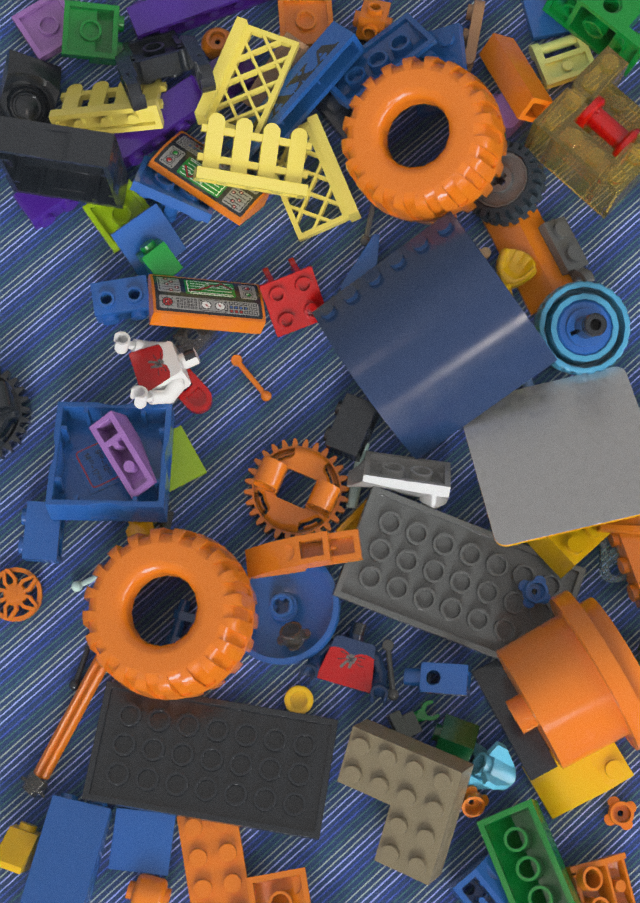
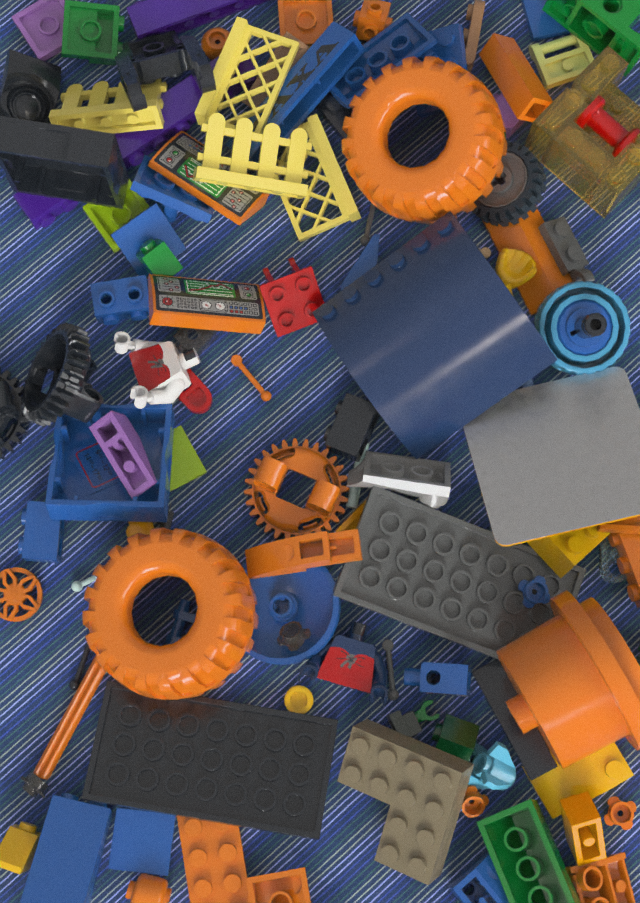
(69, 394): none -> black piece
(583, 828): none -> light orange brick

